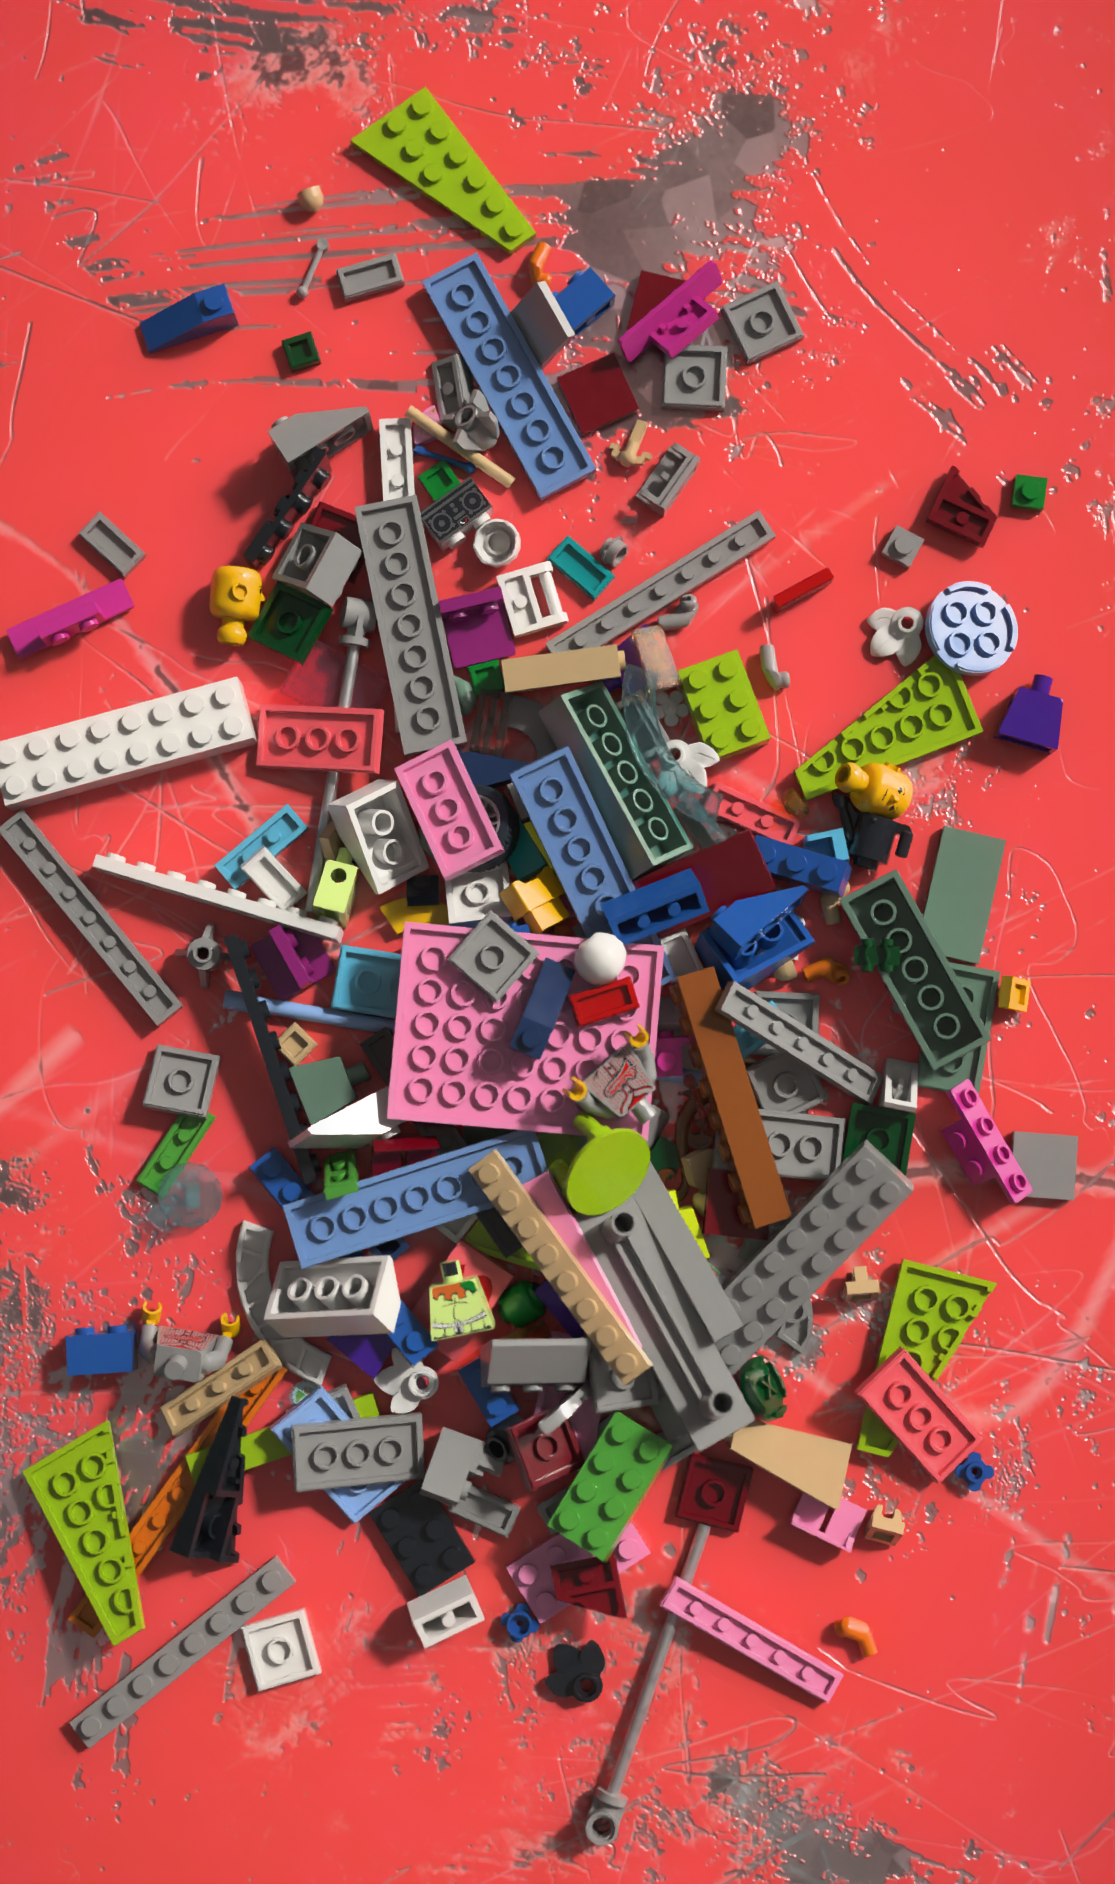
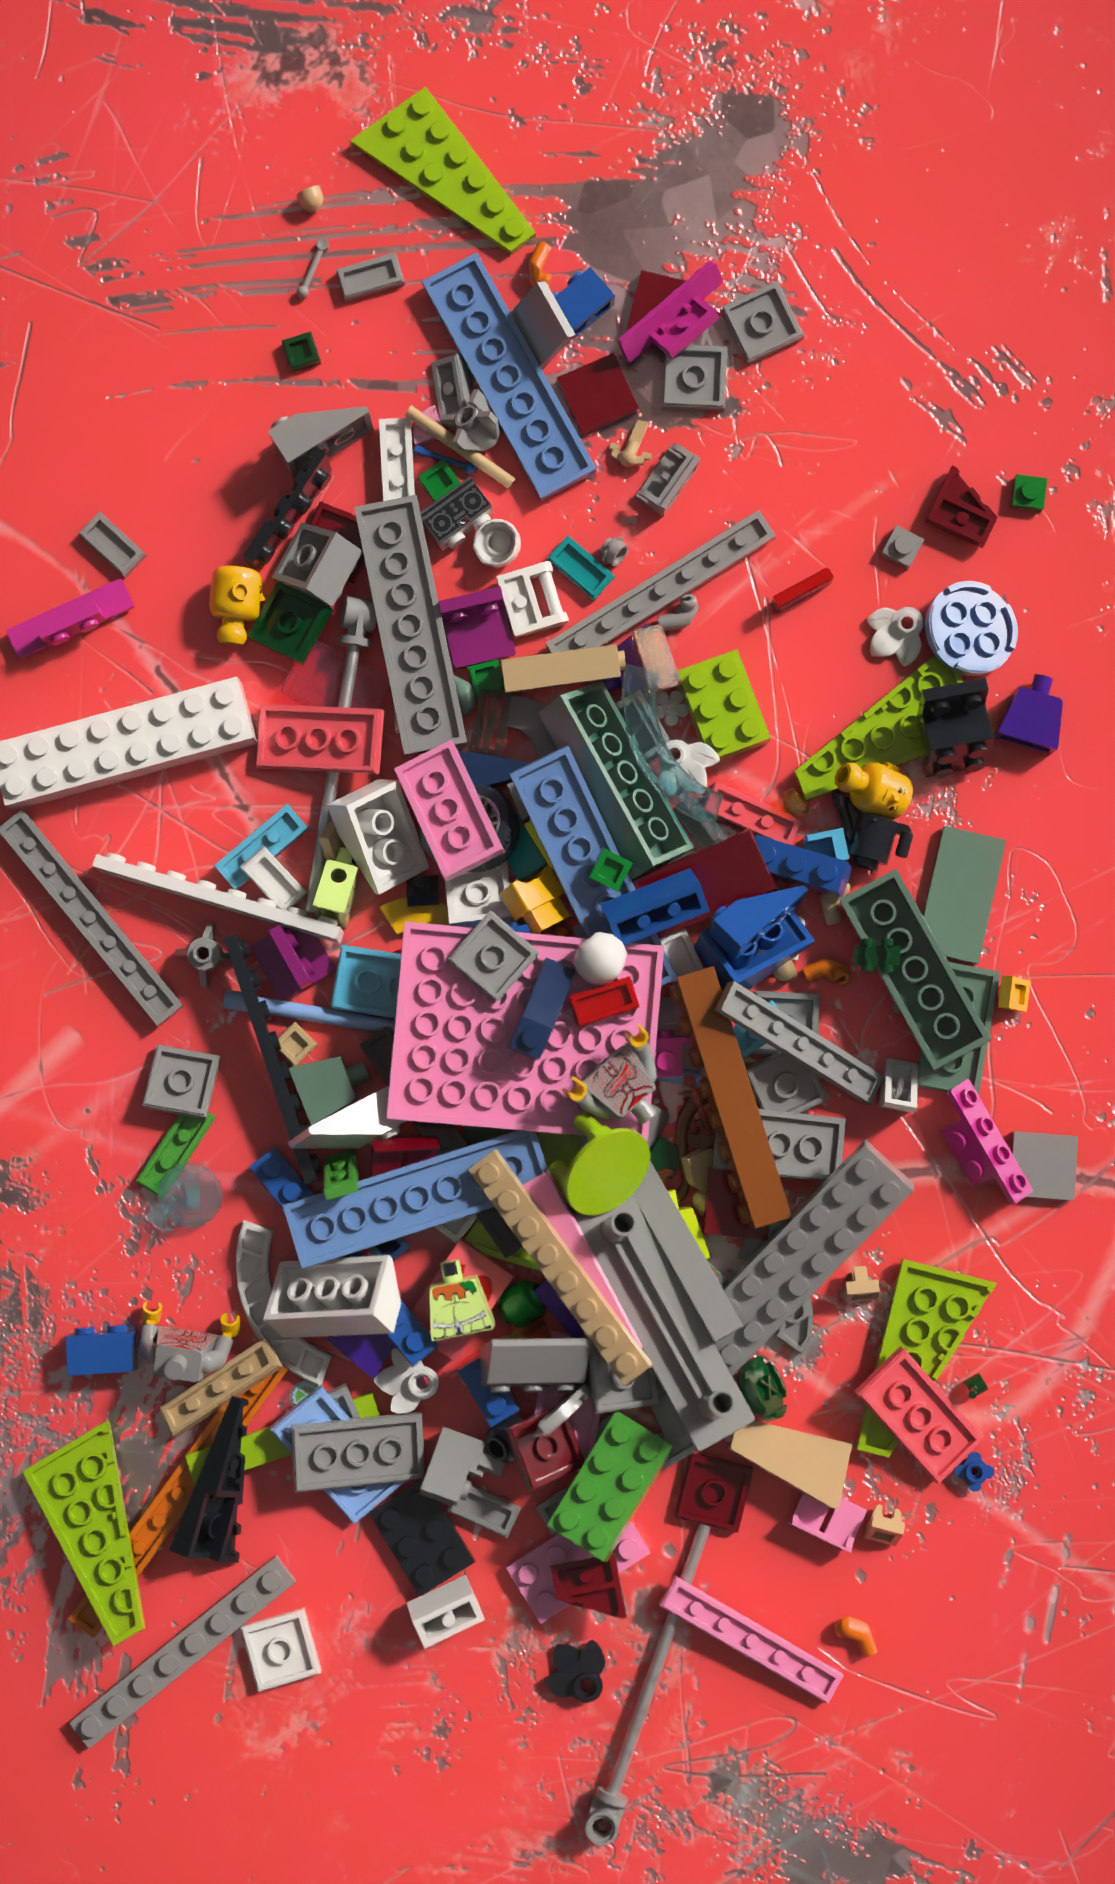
(190, 319): blue slope -> none
(522, 1613): blue plate -> none
(610, 869): none -> green plate
(769, 667): light grey arm -> none
(884, 1128): dark green plate -> none
(955, 728): none -> black bracket
(975, 1385): none -> dark green hand

